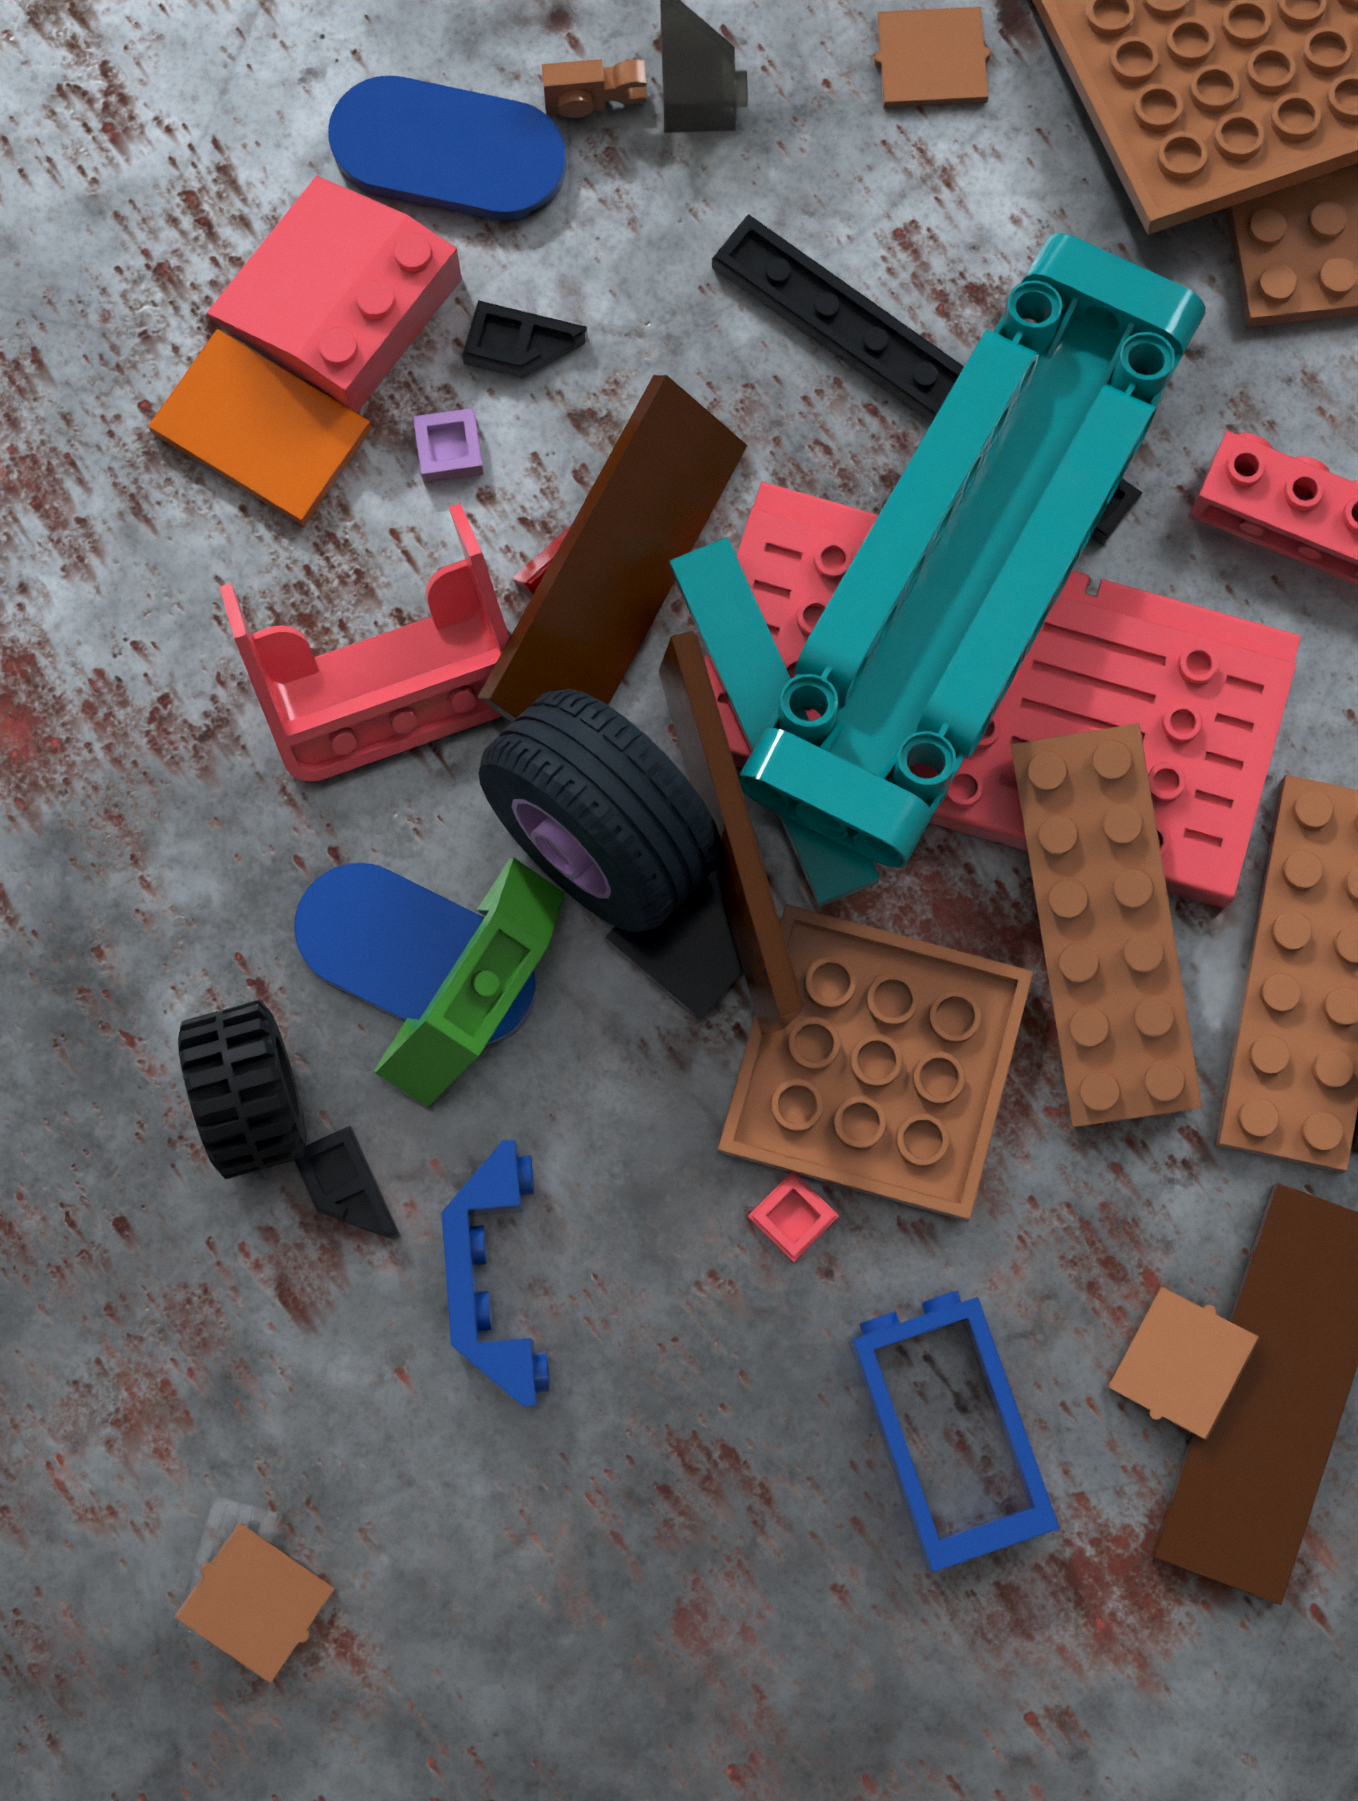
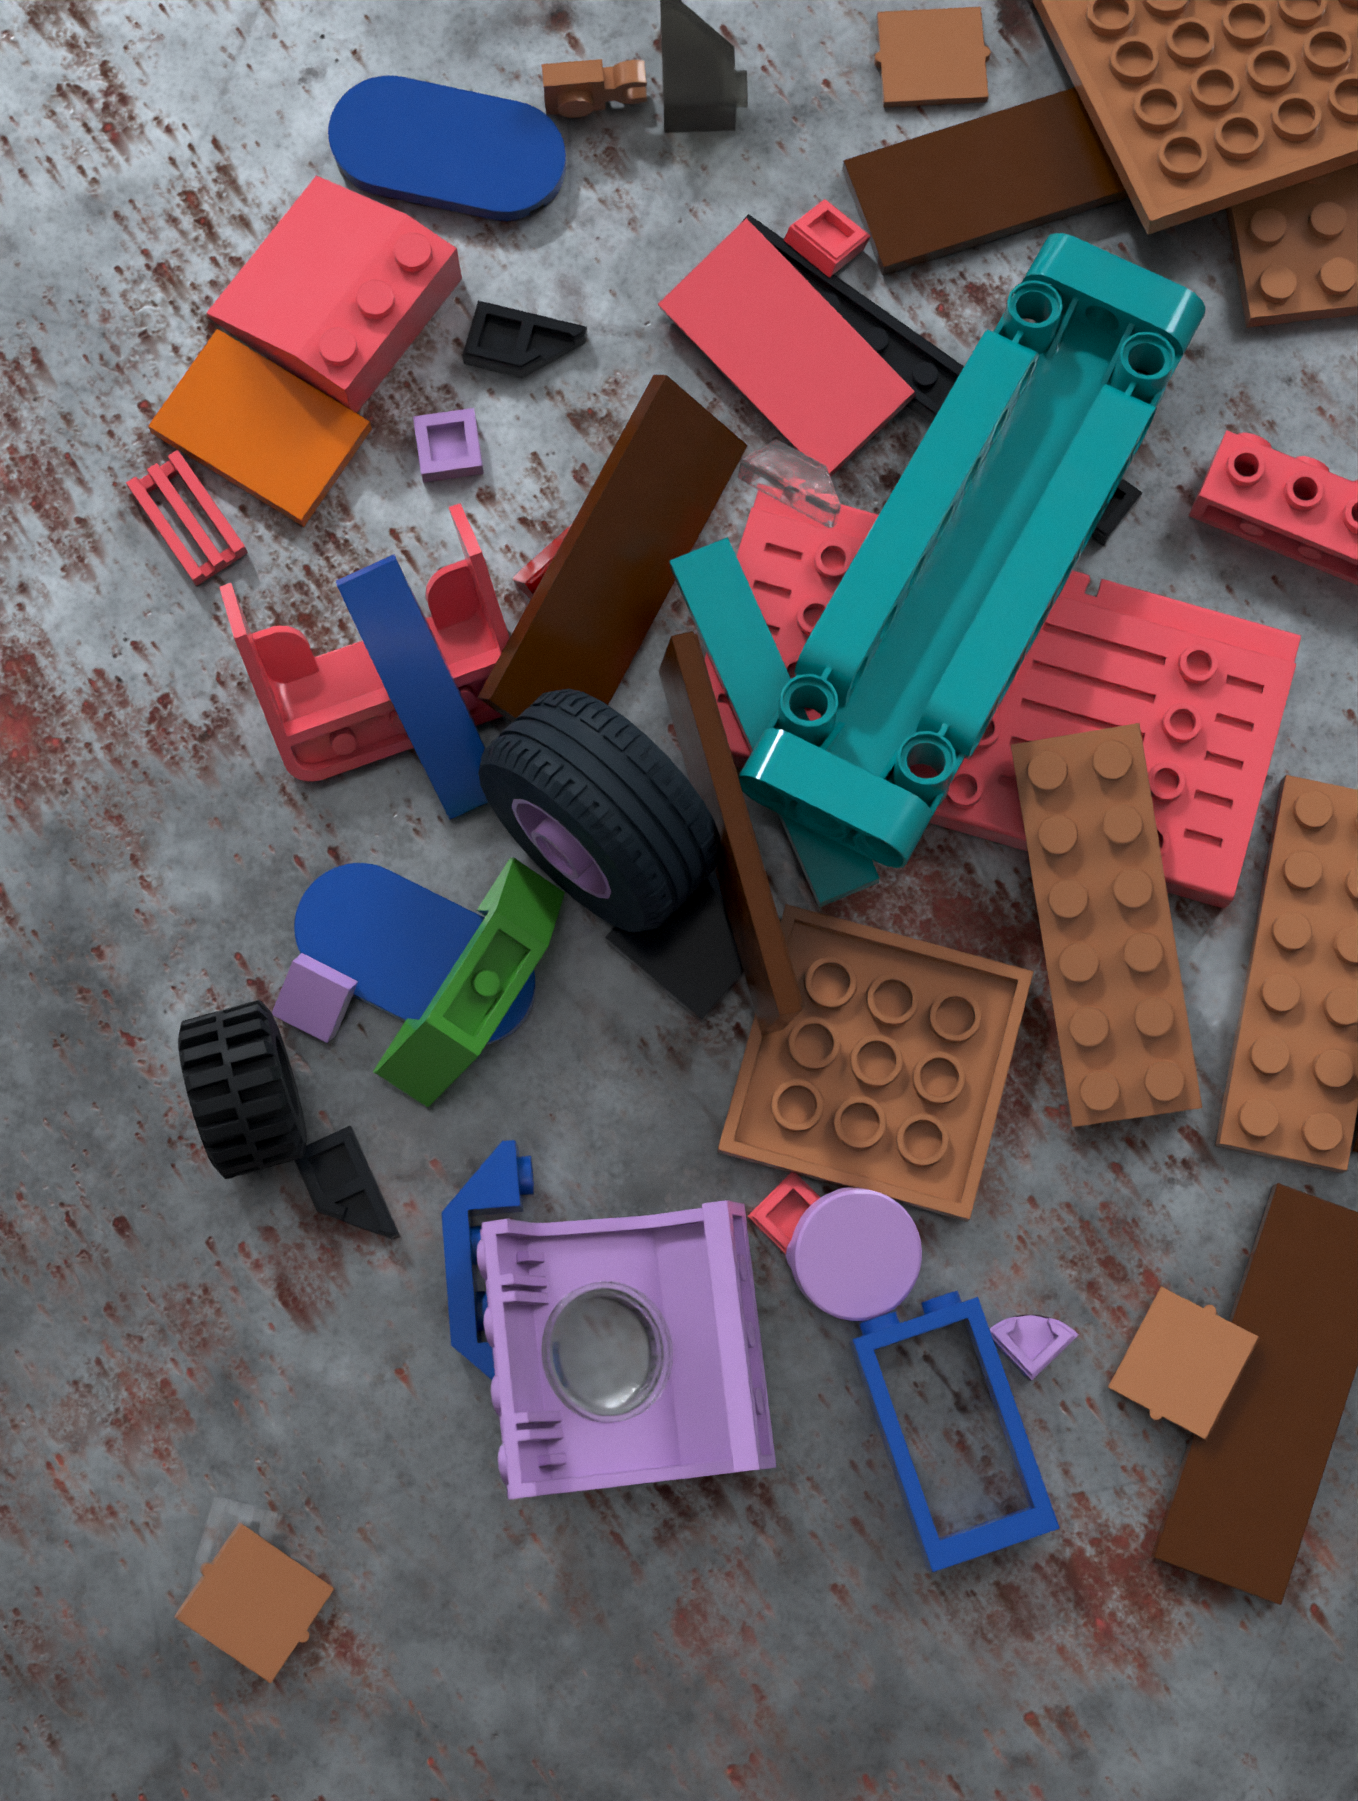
(159, 477): none -> coral tile
(314, 997): none -> lavender tile
(417, 681): none -> blue slope
(625, 1350): none -> lavender panel
(786, 348): none -> coral tile
(792, 480): none -> clear tile
(826, 238): none -> coral tile
(855, 1254): none -> lavender tile
(981, 180): none -> reddish brown tile
(1031, 1341): none -> lavender tile

